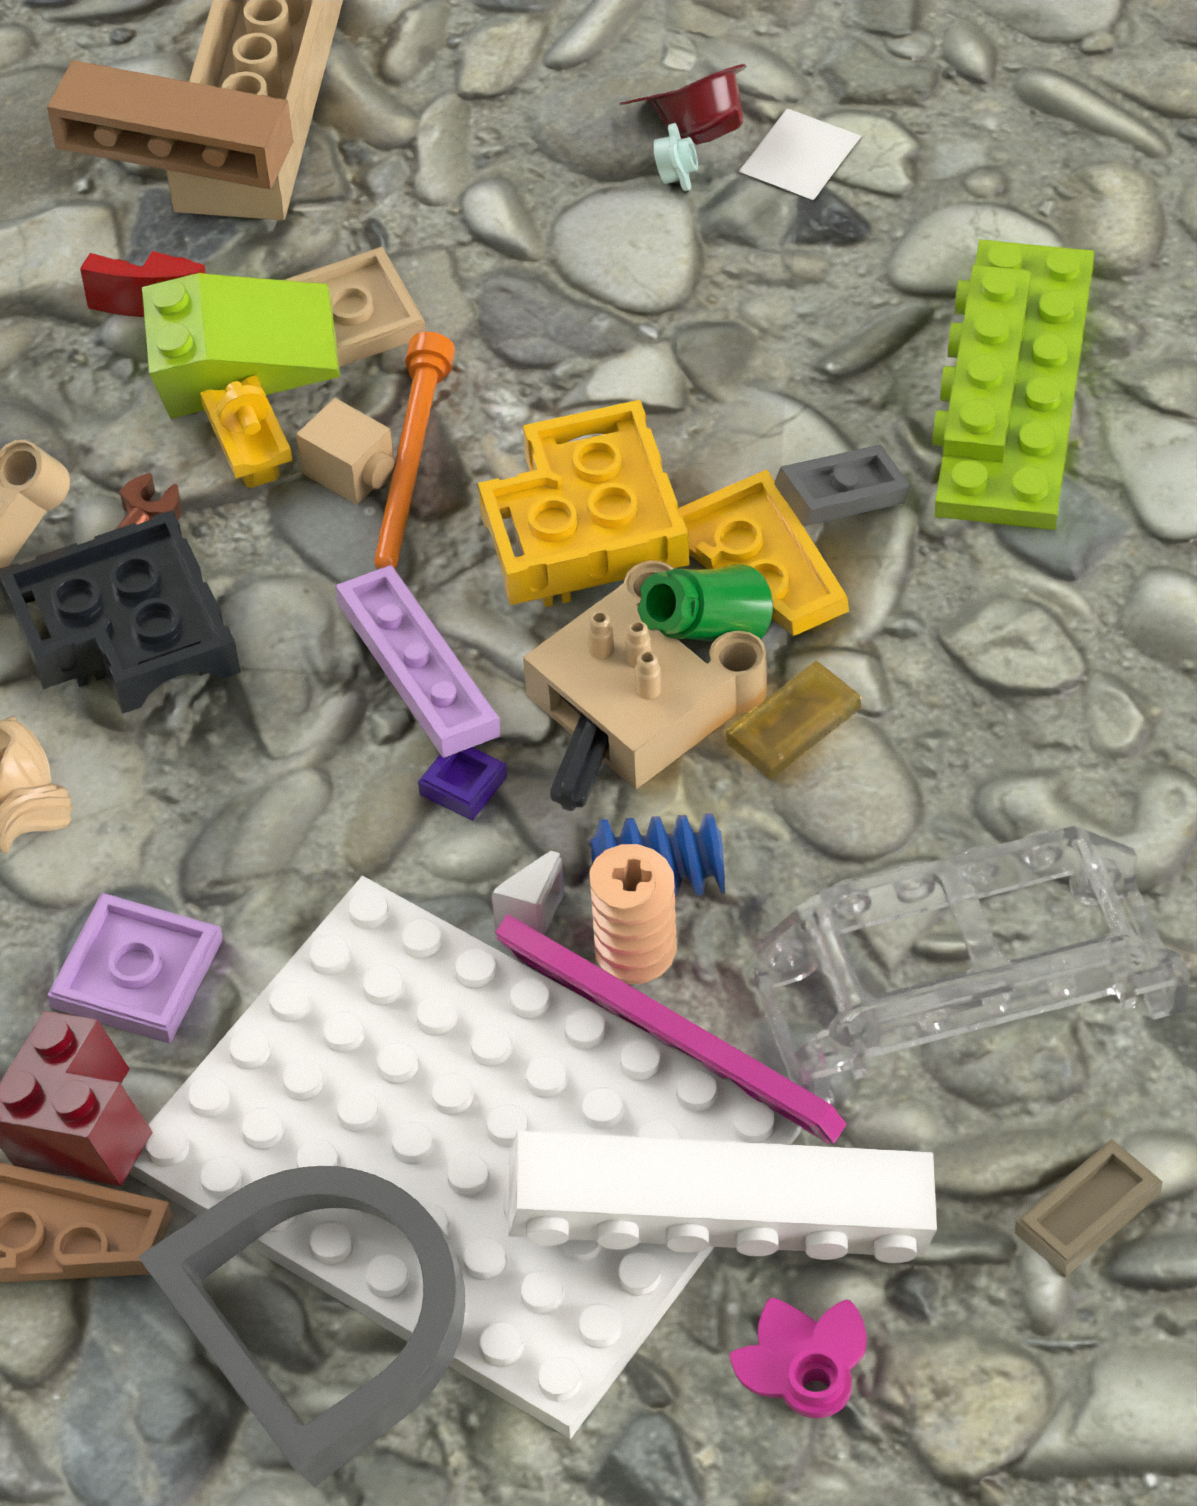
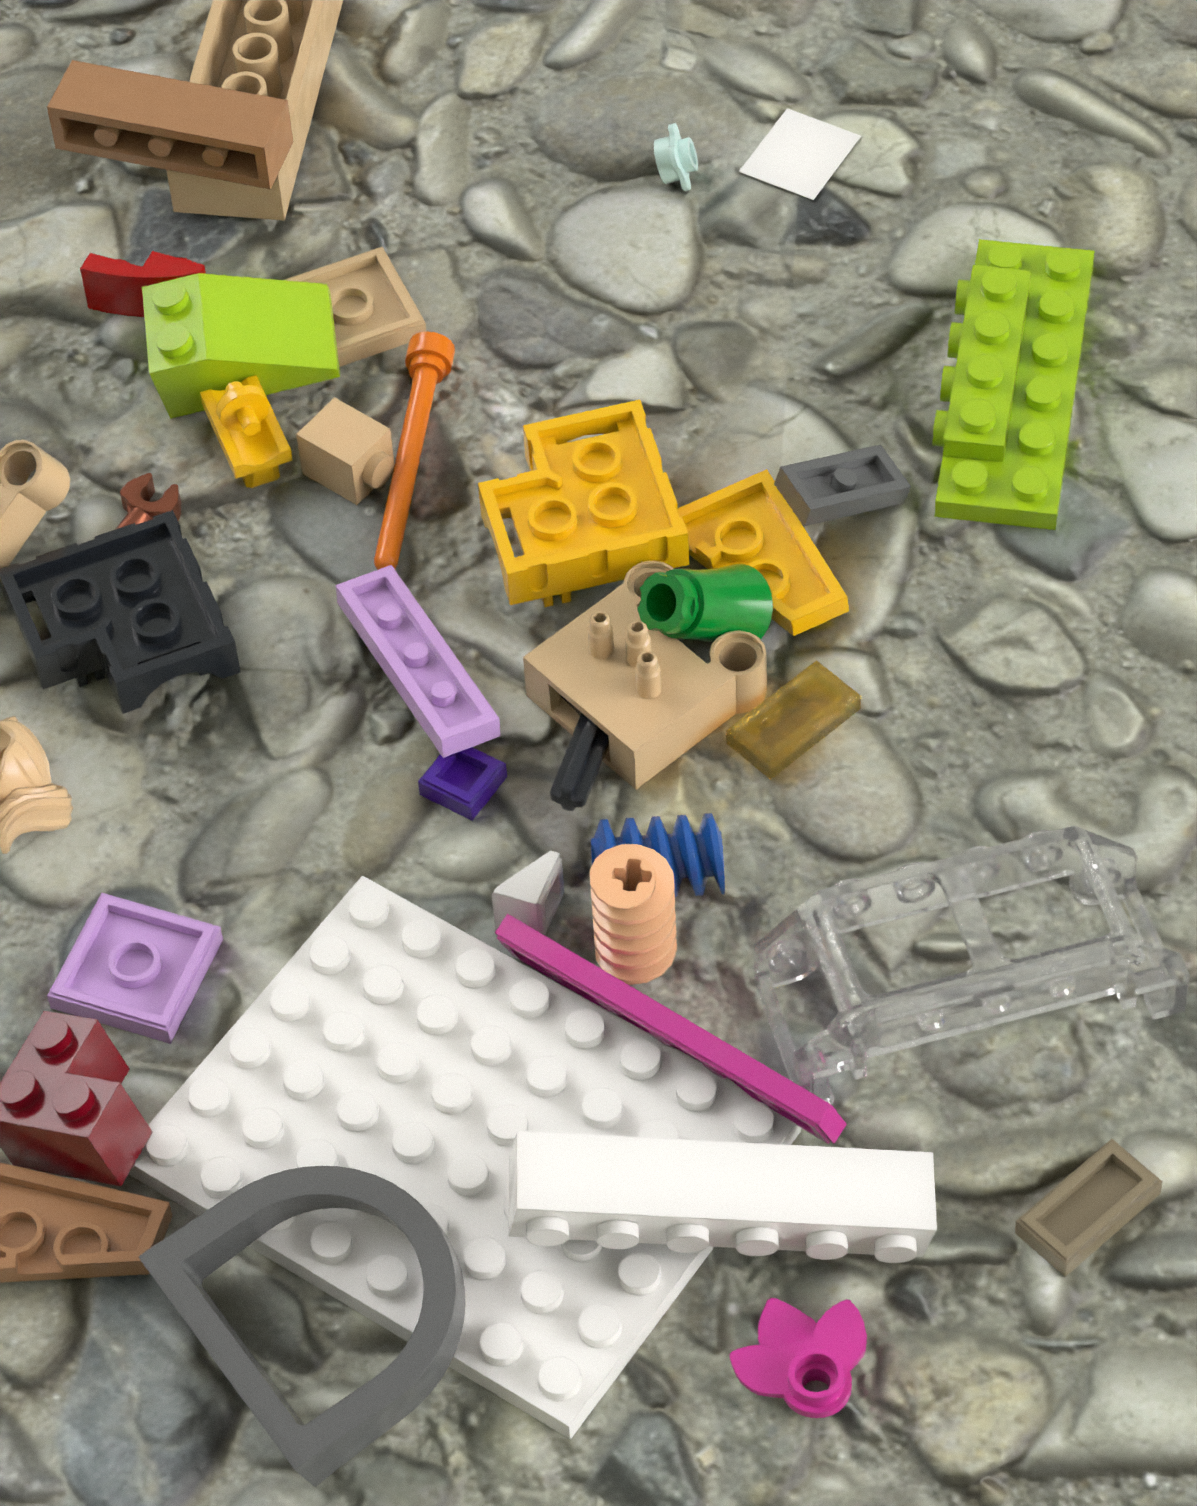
(703, 108): dark red piece -> none

